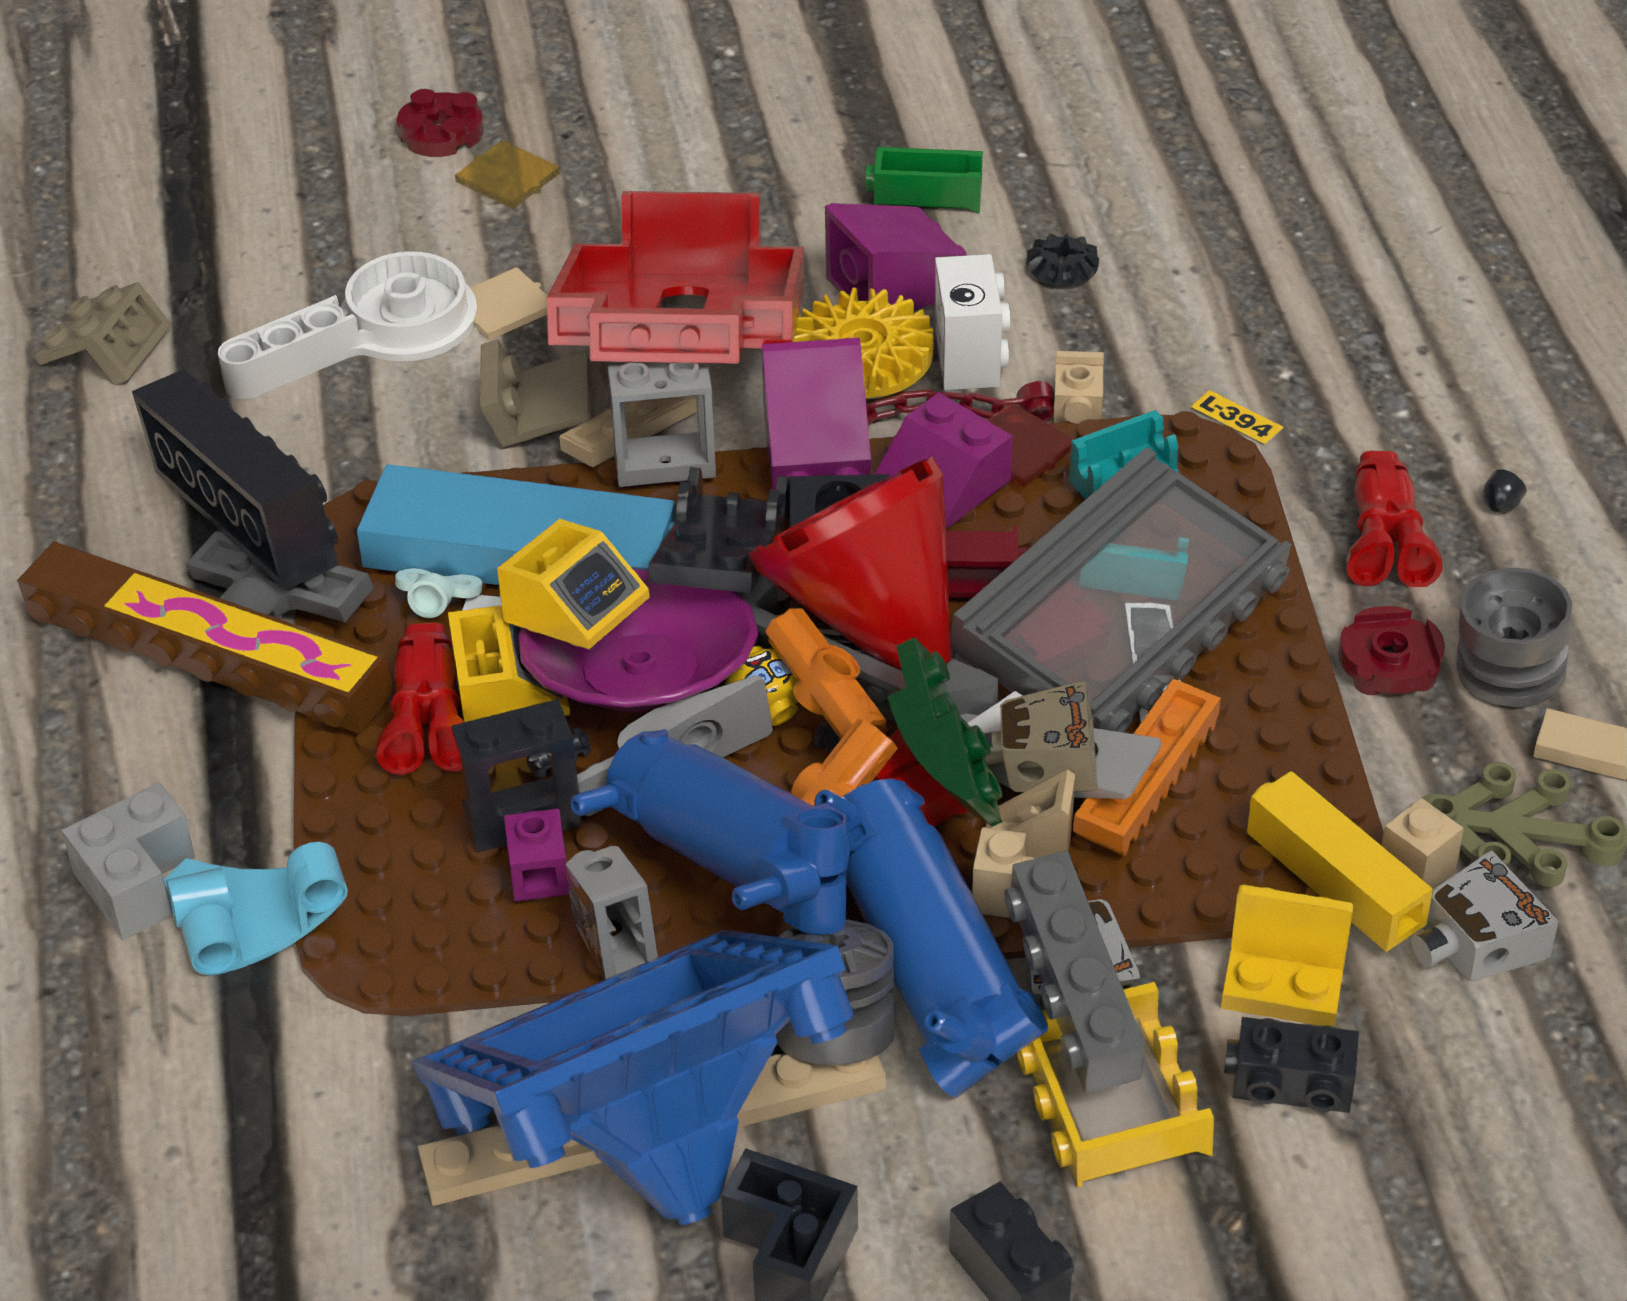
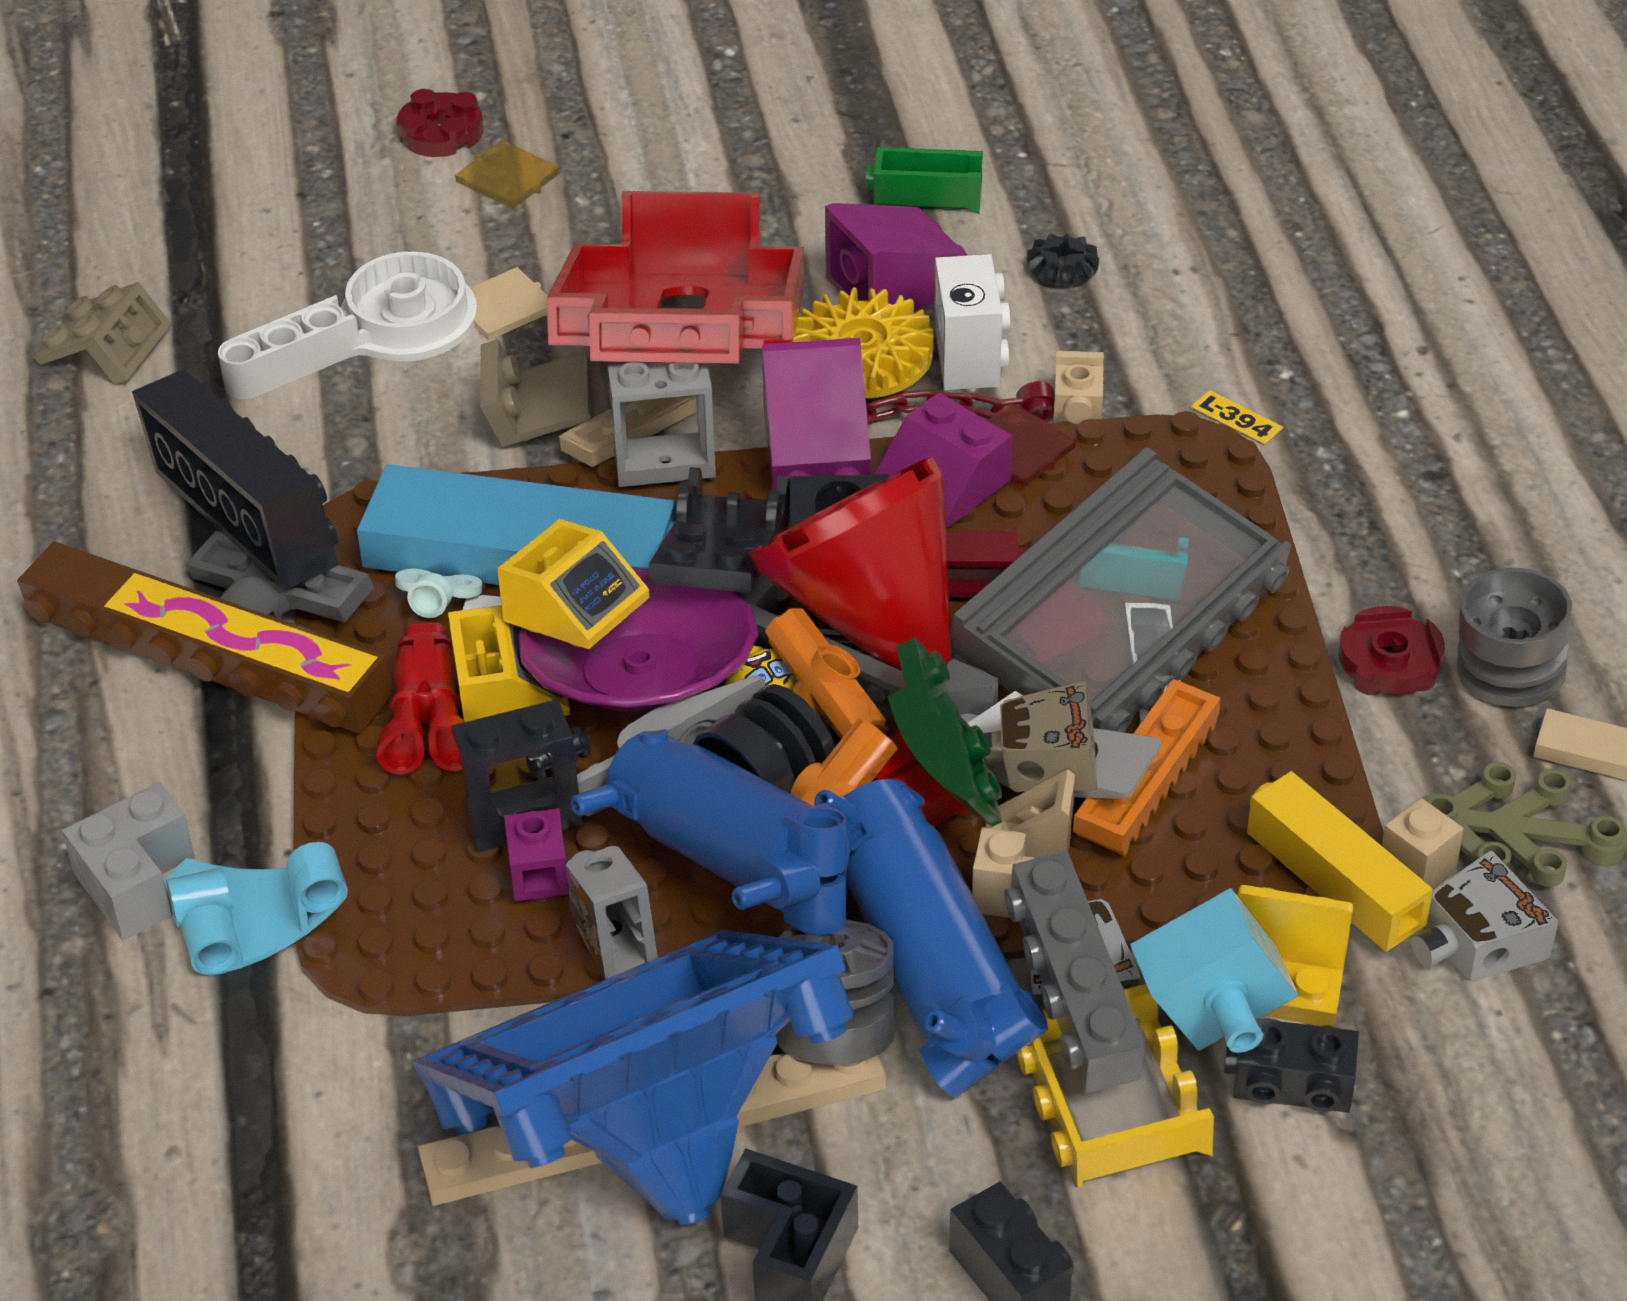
(770, 736): none -> black wheel
(1106, 451): teal hinge -> none
(1215, 973): none -> medium azure brick
(1388, 516): red piece -> none
(1503, 491): black hinge -> none

